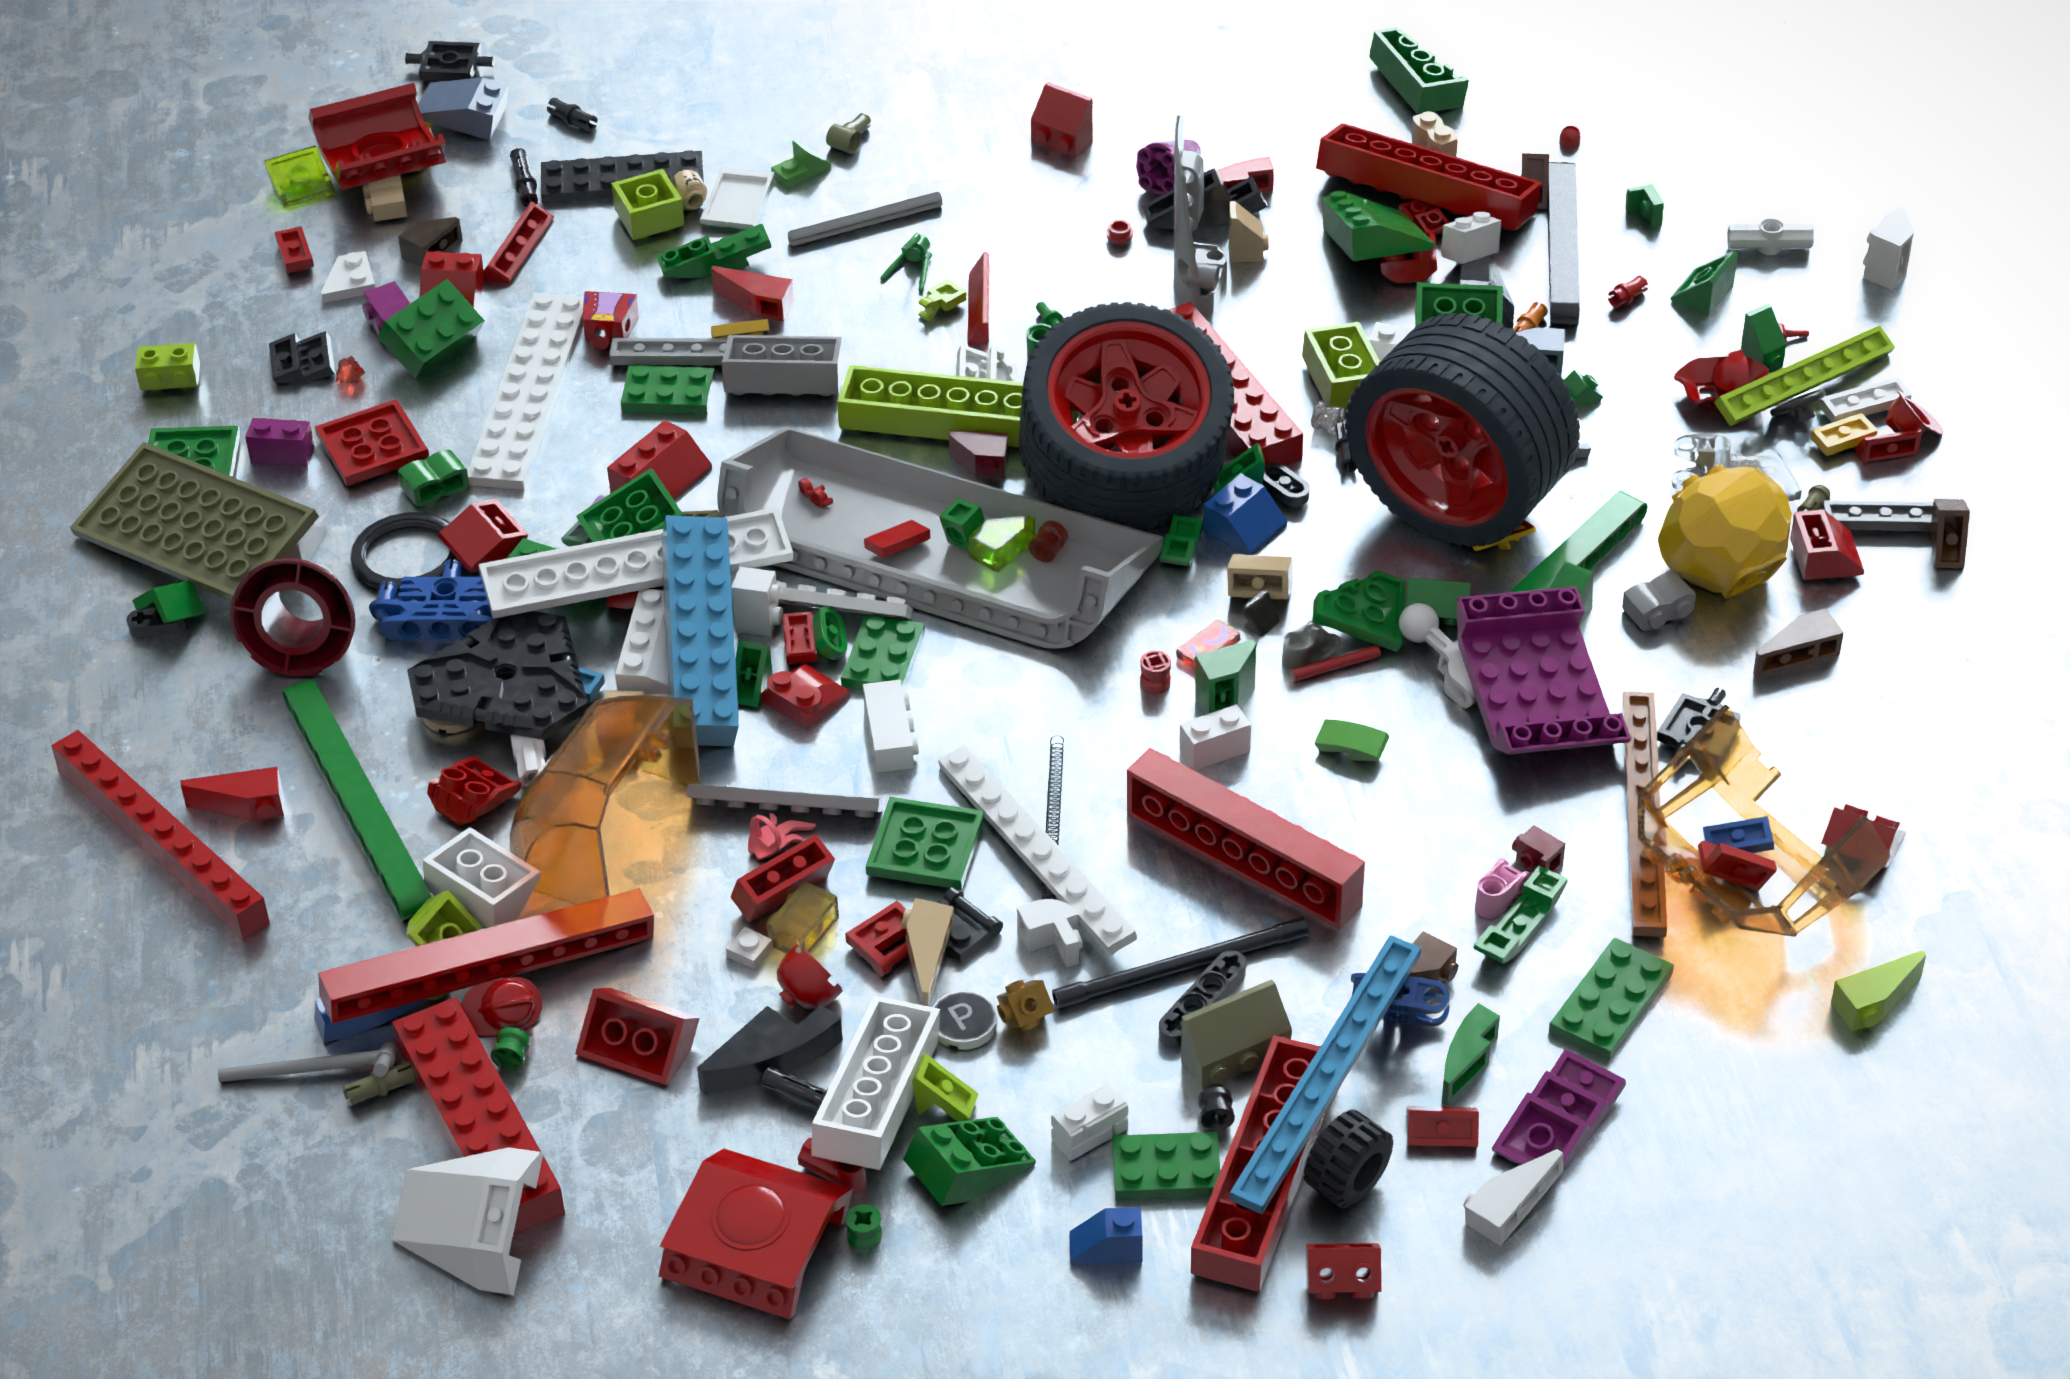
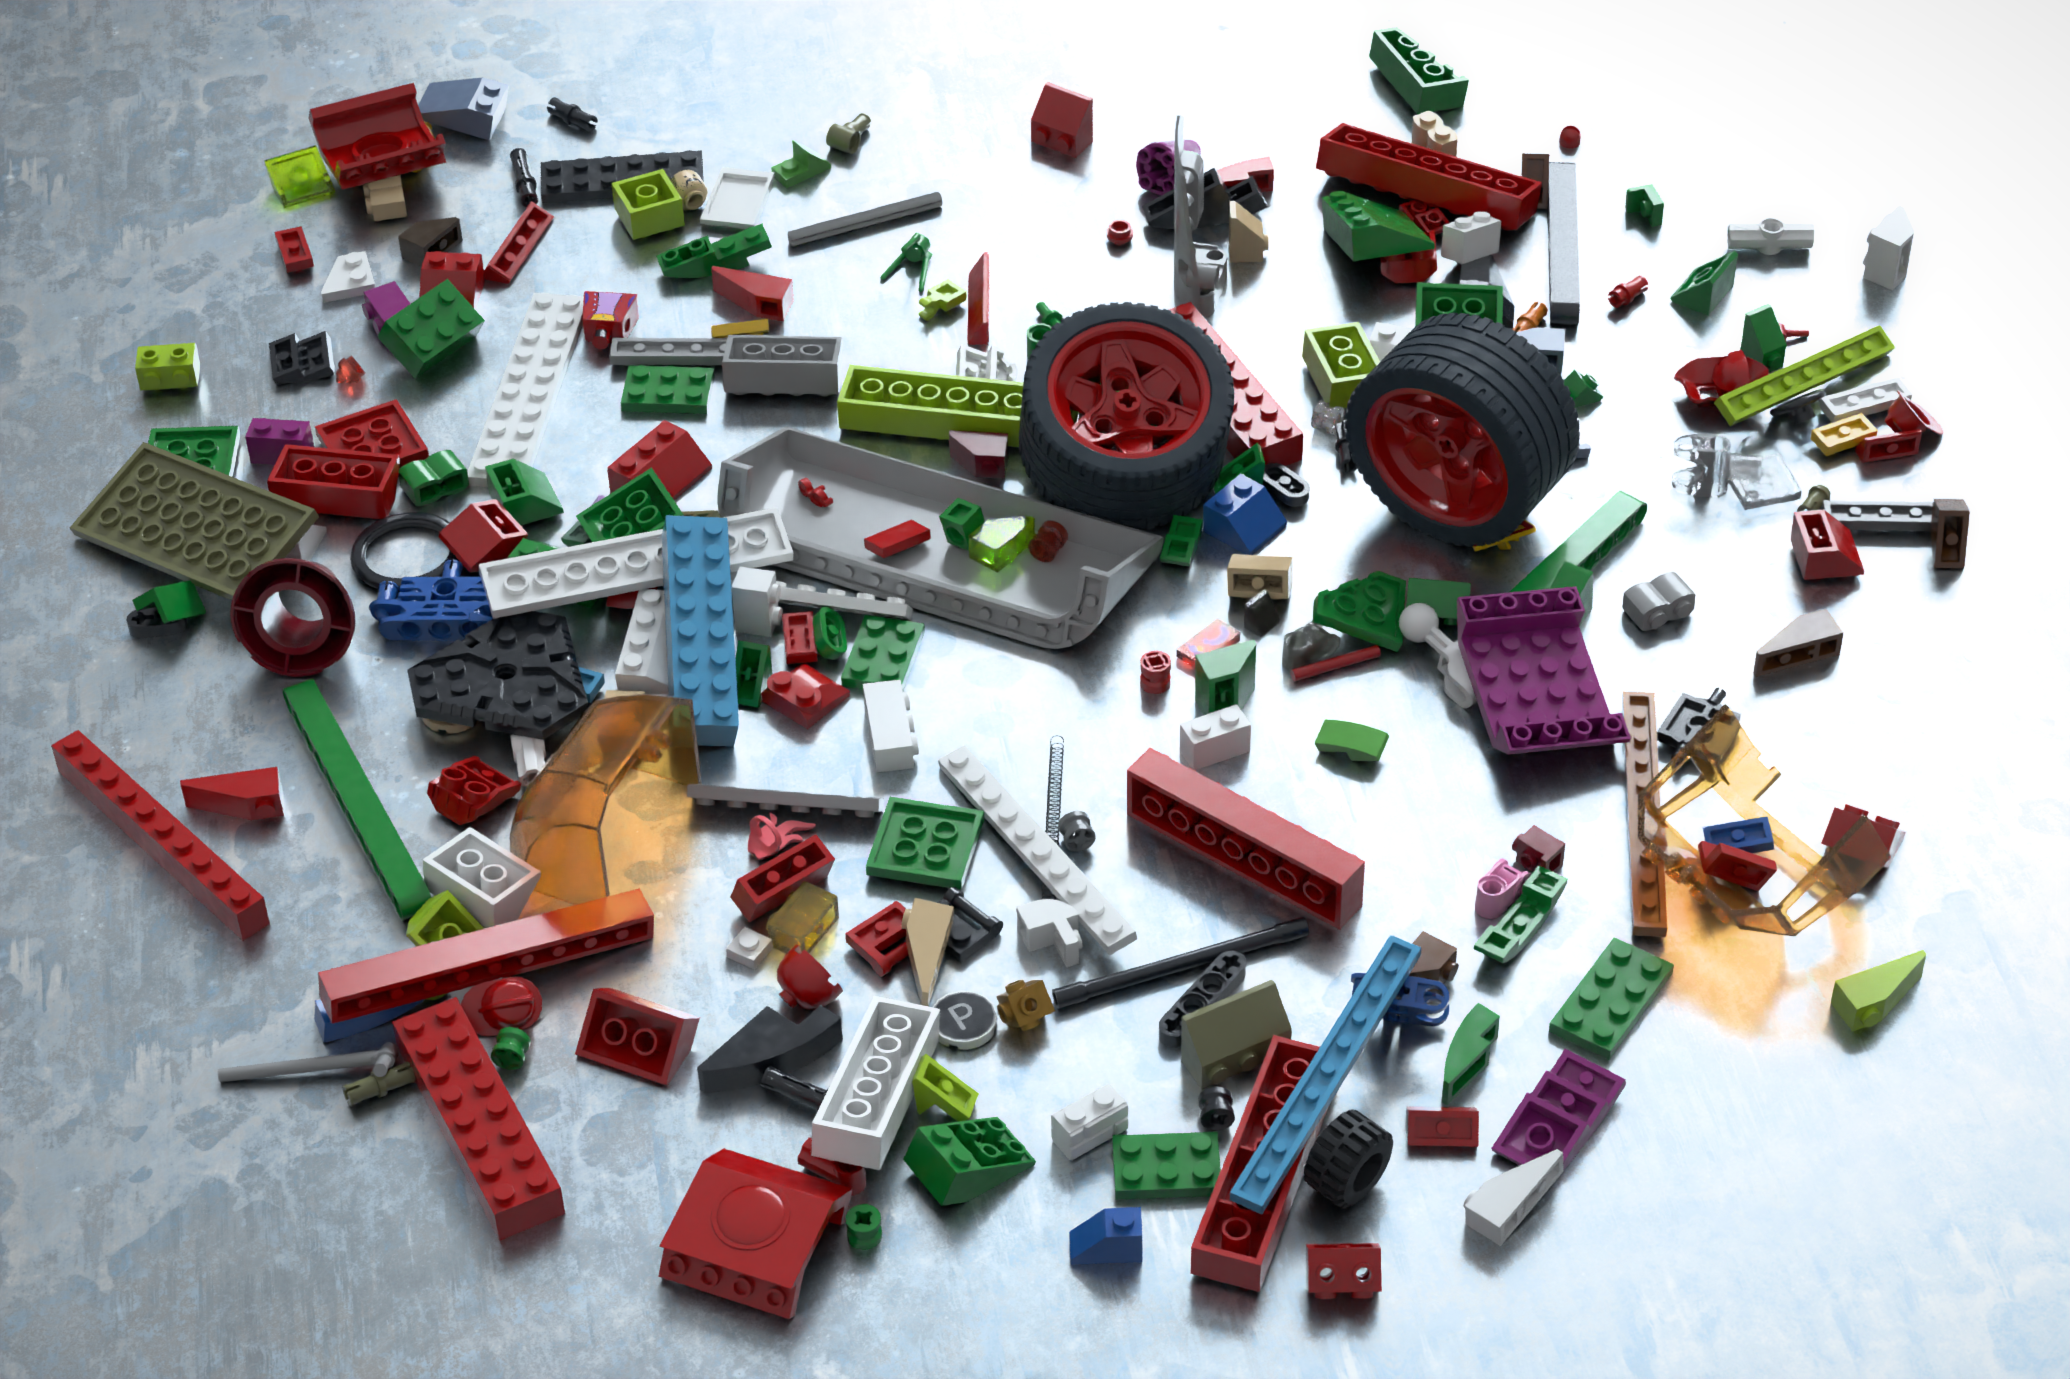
(337, 480): none -> red slope
(449, 60): black plate -> none
(466, 1214): white wedge -> none
(522, 491): none -> green slope
(1077, 831): none -> dark grey wheel
(1727, 530): yellow rock -> none

